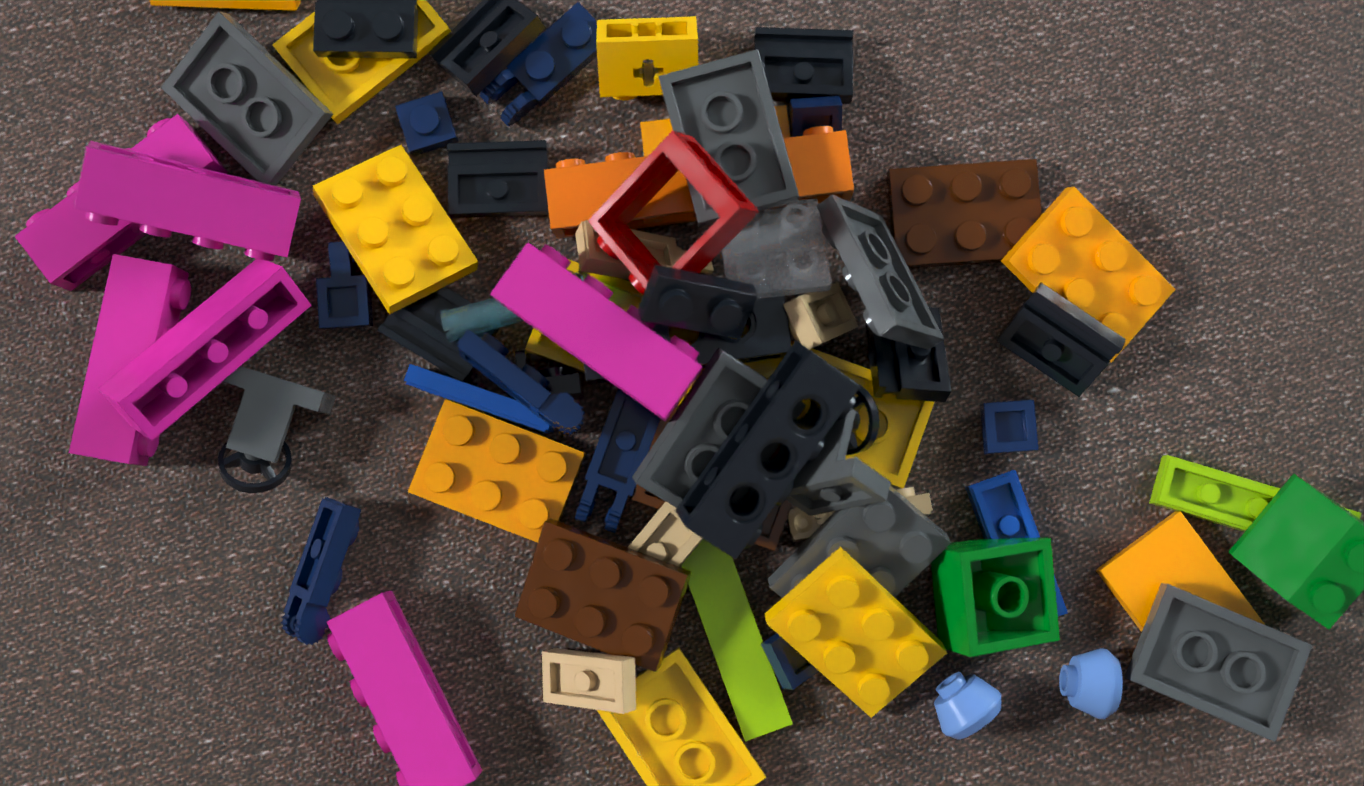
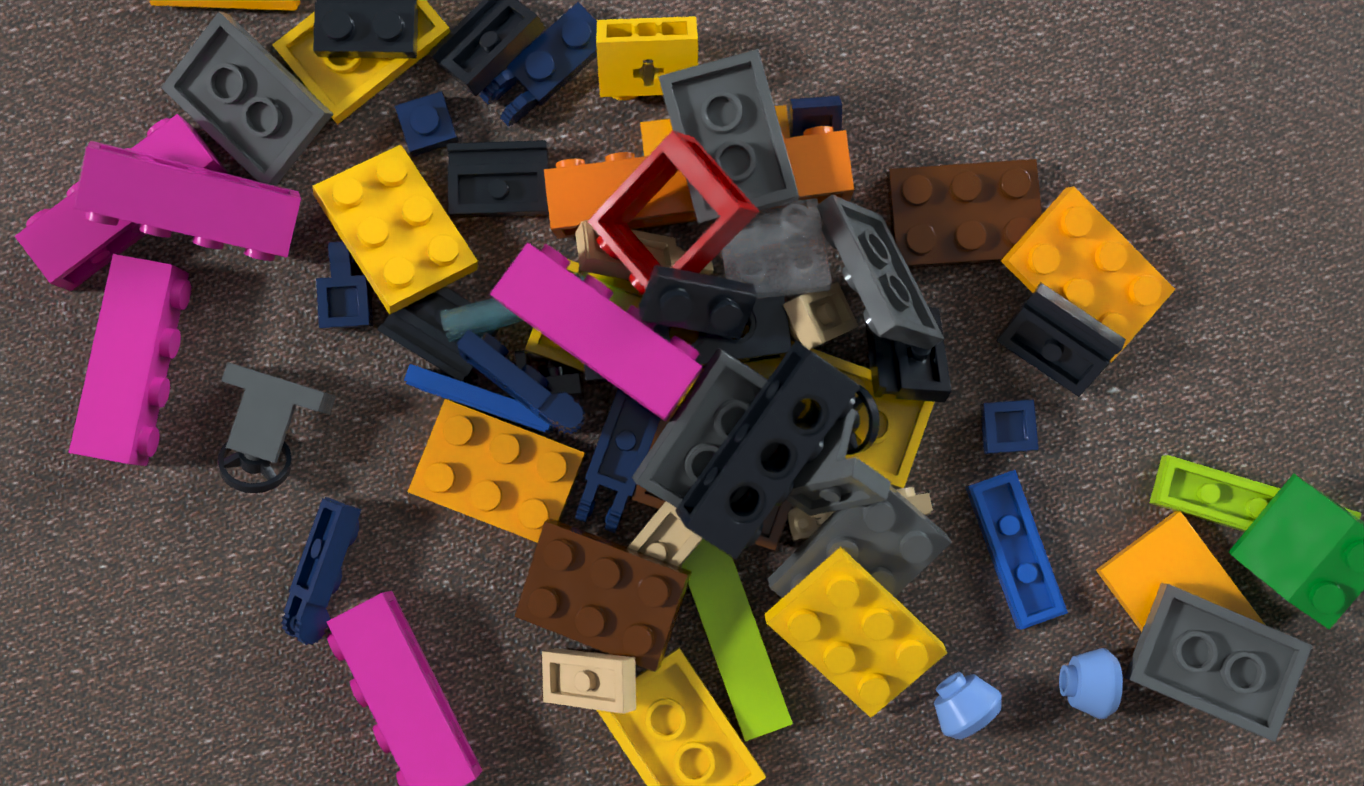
(205, 347): dark pink brick -> none
(787, 663): dark blue plate -> none
(806, 62): black plate -> none
(995, 595): green slope -> none

